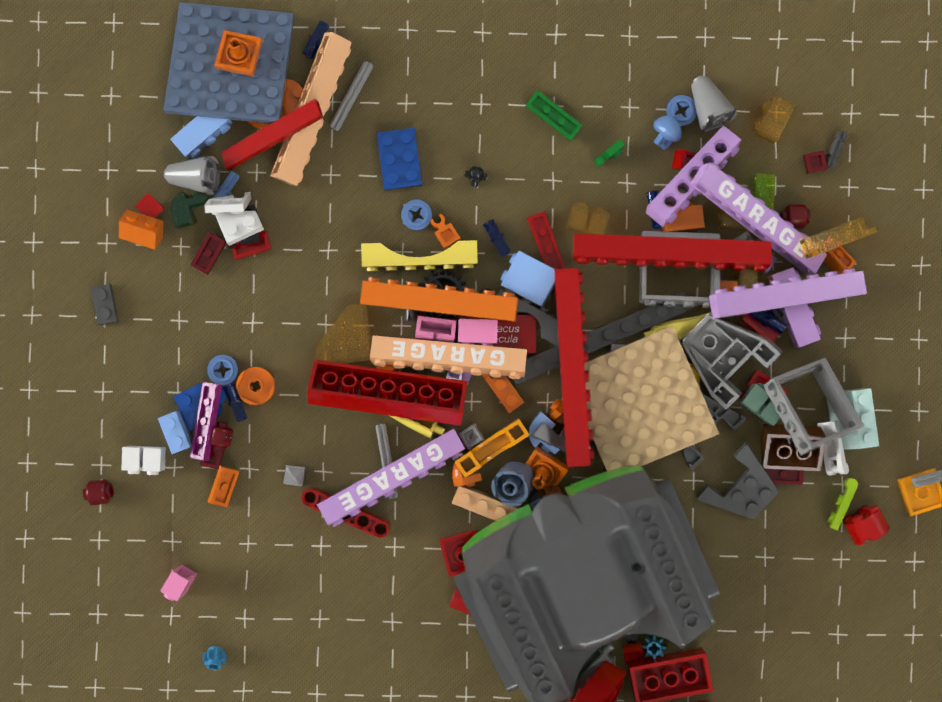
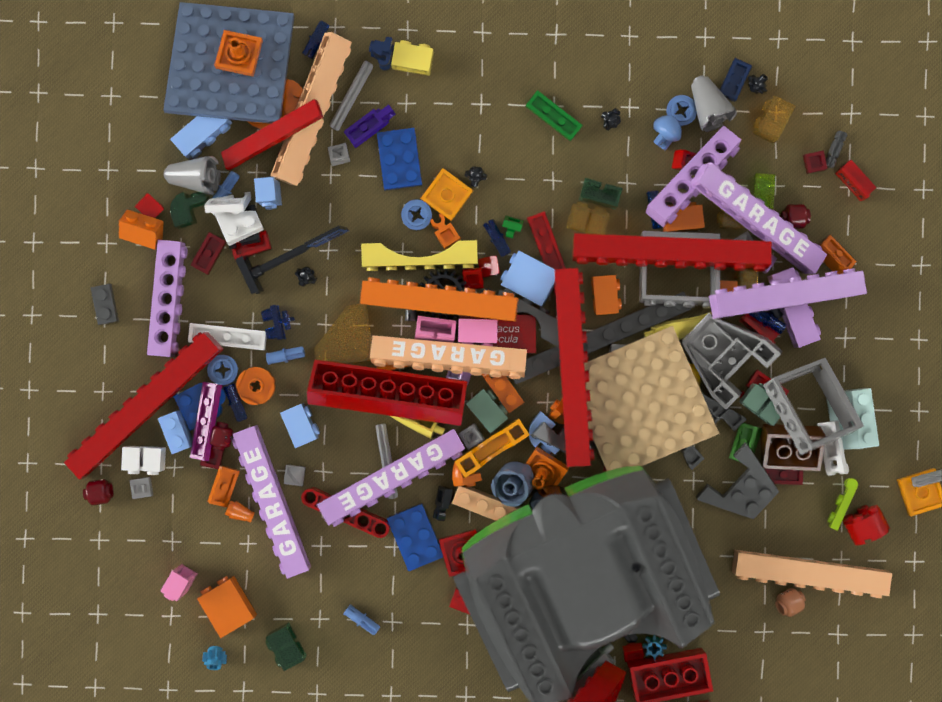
(141, 487): none -> light grey tile
(143, 405): none -> red brick
(165, 250): none -> lavender brick
(226, 606): none -> orange brick
(231, 336): none -> white plate
(239, 512): none -> orange cone
(252, 273): none -> black piece
(268, 192): none -> light blue brick
(271, 501): none -> lavender brick
(273, 313): none -> clear blue hips
(285, 355): none -> medium blue axle
(286, 650): none -> clear green piece
(300, 425): none -> light blue brick
(305, 276): none -> black plant
(339, 154): none -> light grey tile
(361, 620): none -> medium blue axle
(369, 125): none -> dark purple hinge
(382, 52): none -> dark blue piece
(412, 58): none -> light yellow brick
(415, 537): none -> blue plate
(443, 500): none -> black plate
(447, 194): none -> light orange tile
(473, 278): none -> red plate
(487, 410): none -> sand green piece
(489, 266): none -> red slope
(513, 224): none -> green tile
(605, 295): none -> orange piece
(608, 197): none -> clear green piece
(611, 119): none -> black plant
(614, 151): green plate -> none
(735, 79): none -> dark blue plate
(748, 434): none -> bright green slope
(757, 84): none -> black plant
(790, 602): none -> nougat head
(811, 573): none -> light nougat brick
(836, 237): clear yellow fence -> none
(855, 180): none -> red panel

